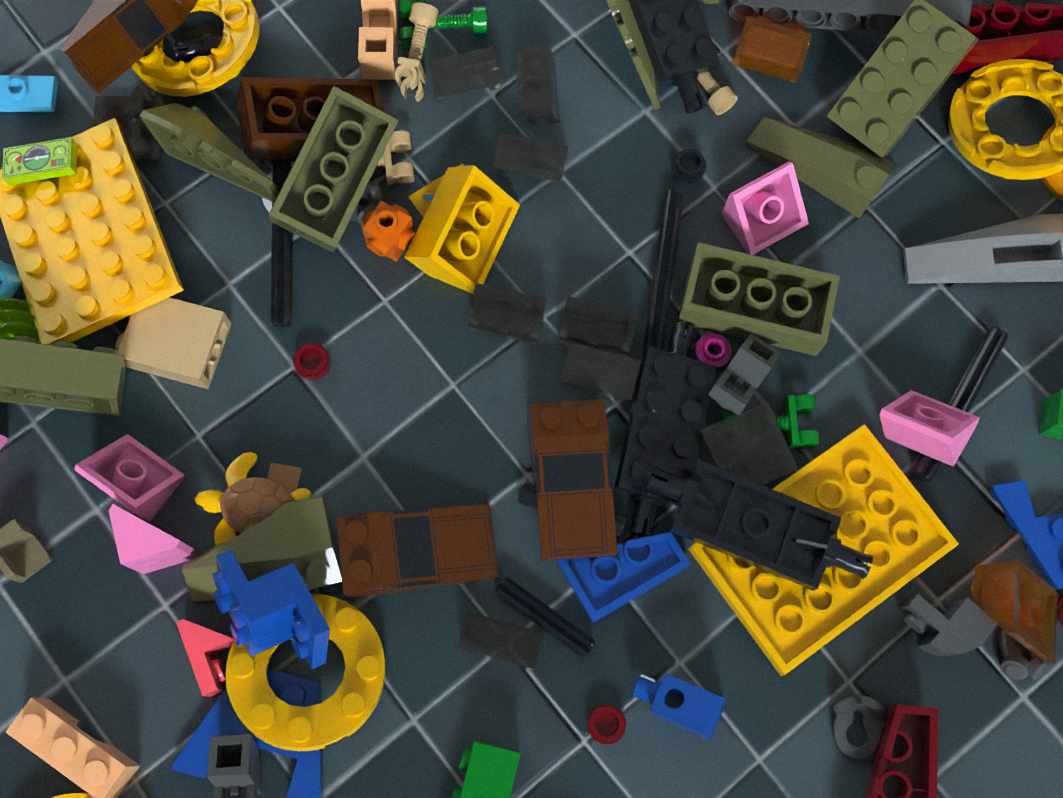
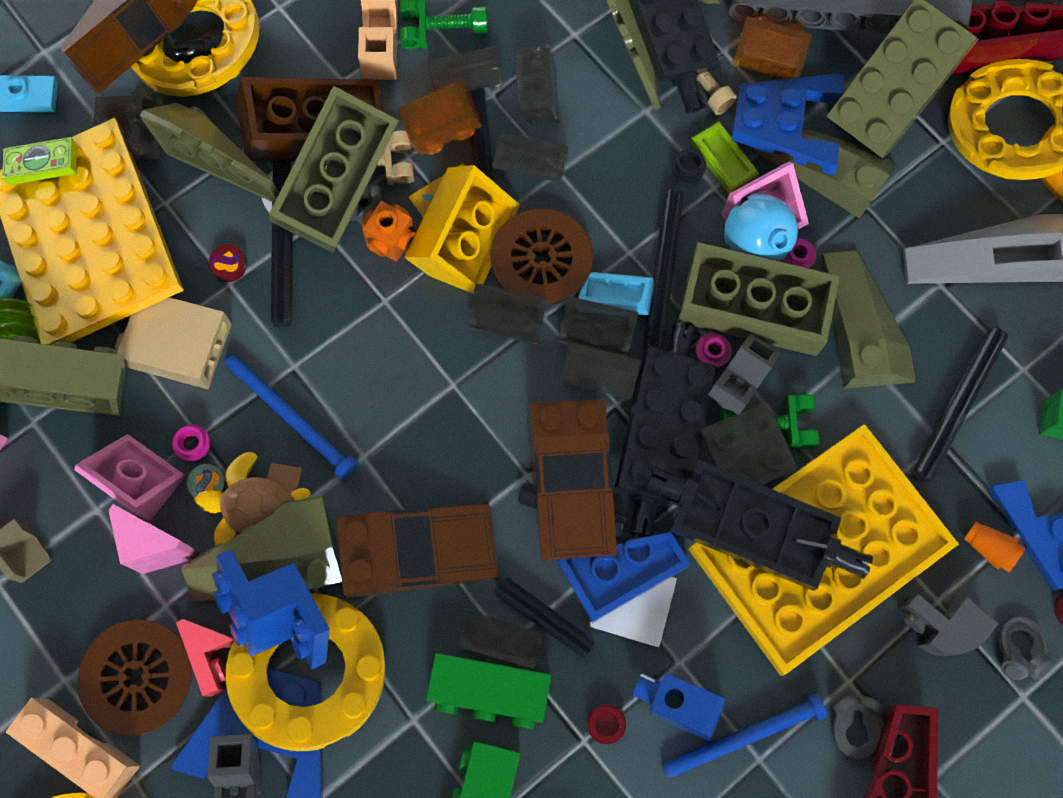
(100, 655): none -> reddish brown piece
(181, 439): none -> dark pink plate
(206, 478): none -> sand green tile
(227, 263): none -> dark red tile
(312, 361): dark red tile -> none
(343, 465): none -> blue bar
(424, 17): tan bar -> none
(440, 118): none -> clear orange brick
(480, 139): none -> black axle
(488, 690): none -> green brick
(537, 222): none -> reddish brown piece
(619, 291): none -> medium azure plate
(642, 617): none -> white sticker
(724, 157): none -> lime tile
(762, 227): none -> medium azure cylinder
(773, 117): none -> blue wing
(808, 251): none -> dark pink plate
(812, 708): none -> blue bar
(865, 332): none -> olive wedge
(928, 426): bright pink slope -> none
(995, 546): none -> orange cone
(1019, 604): clear orange slope -> none

